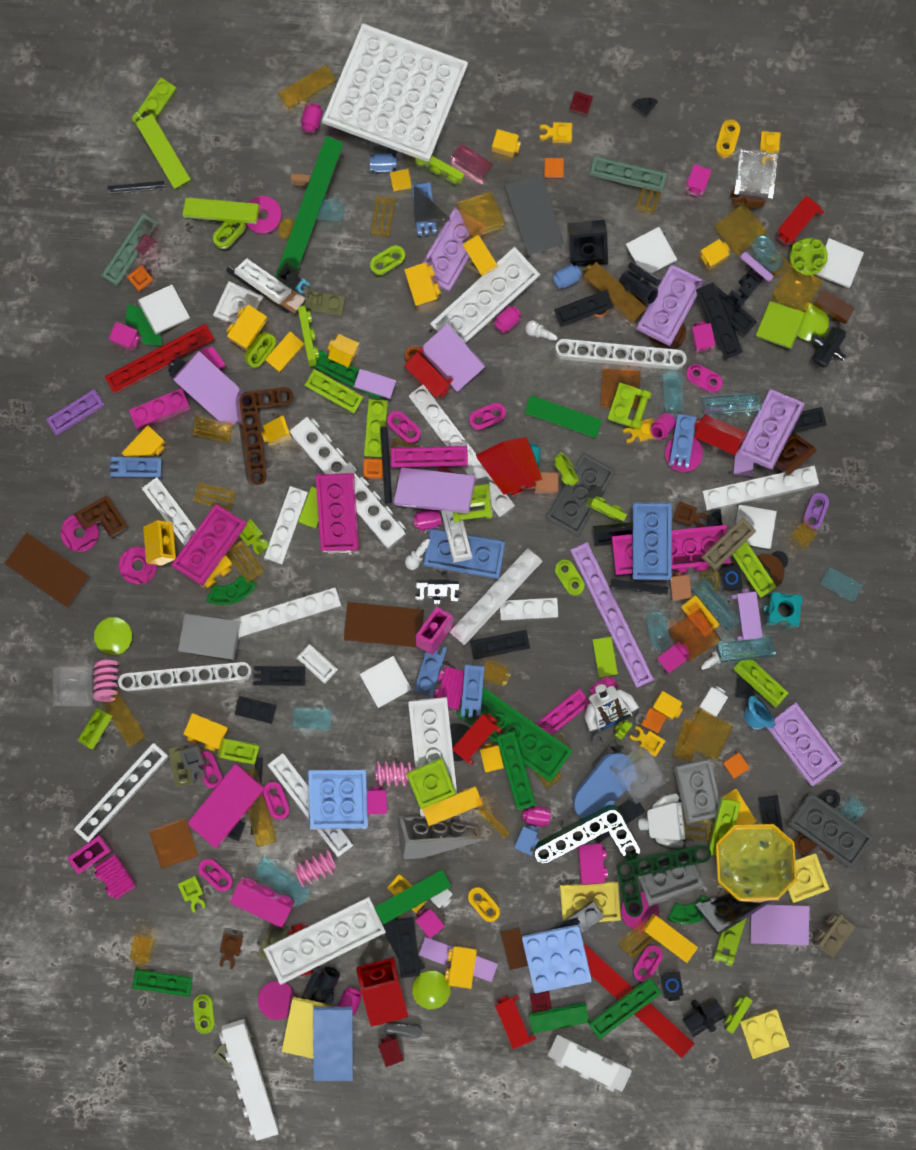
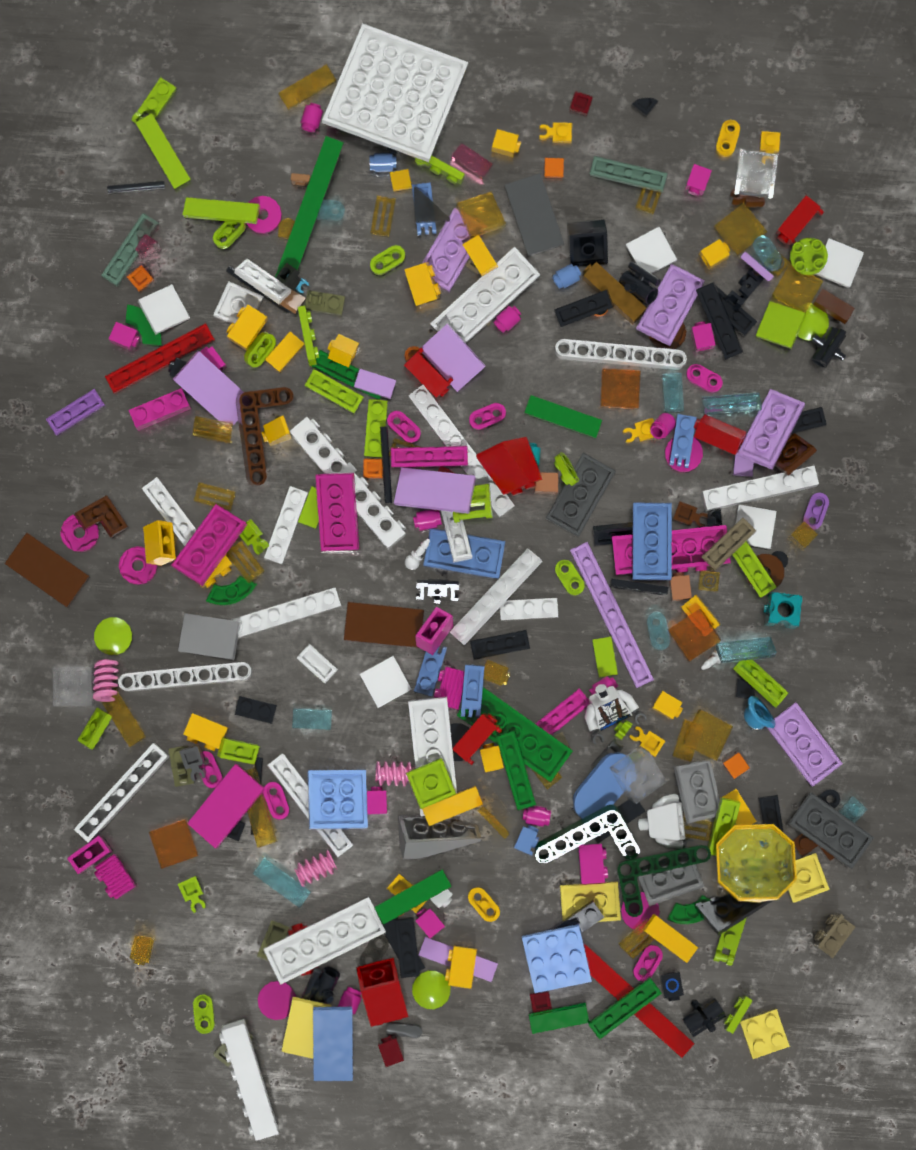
(136, 467): medium blue hinge -> none
(146, 444): yellow slope -> none
(162, 982): green tile -> none
(215, 875): dark pink plate -> none
(231, 947): reddish brown plate -> none
(262, 901): dark pink brick -> none
(280, 676): black hinge -> none
(512, 1021): red brick -> none
(514, 948): reddish brown tile -> none
(533, 328): white bar -> none
(589, 1064): white brick -> none
(614, 512): lime plate -> none
(622, 405): lime plate -> none
(654, 721): orange tile -> none
(674, 656): dark pink brick -> none
(713, 701): white brick -> none
(715, 604): clear light blue plate -> none
(730, 577): black brick -> none
(748, 615): lavender brick -> none
(780, 925): lavender tile -> none
(841, 584): clear light blue plate -> none

